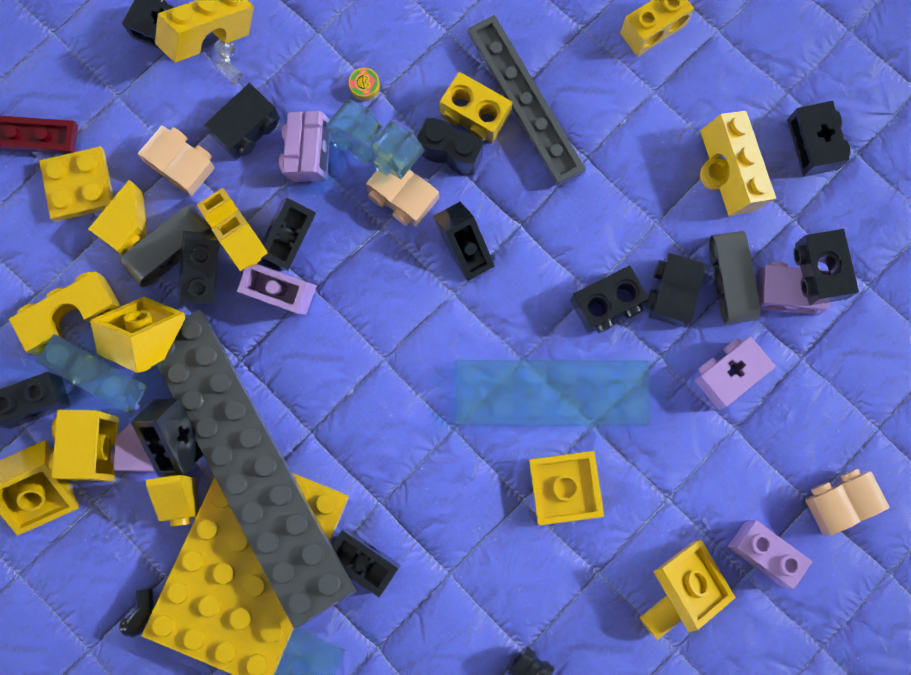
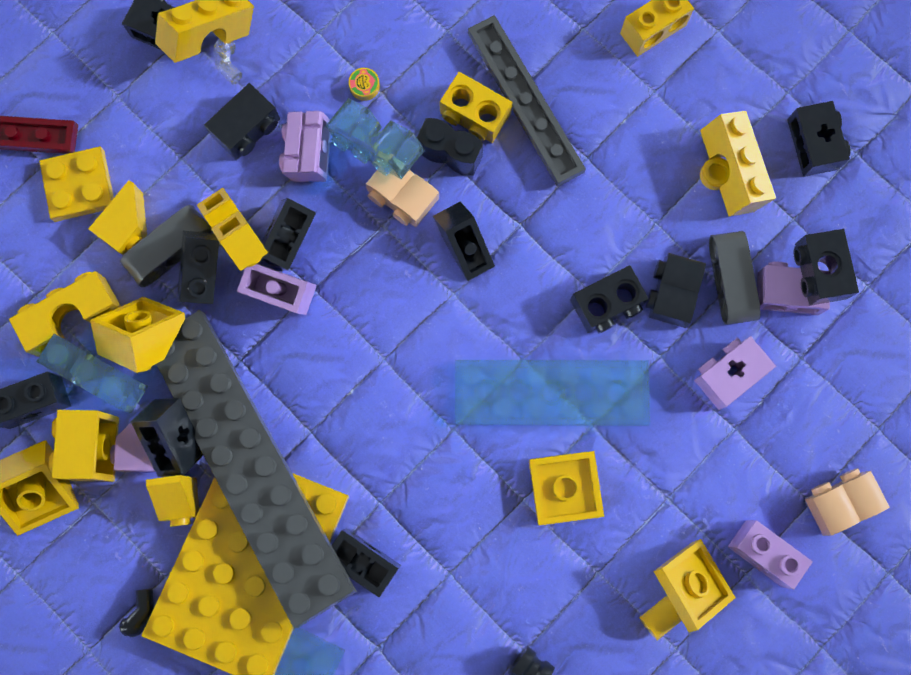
(177, 160): light nougat brick -> none

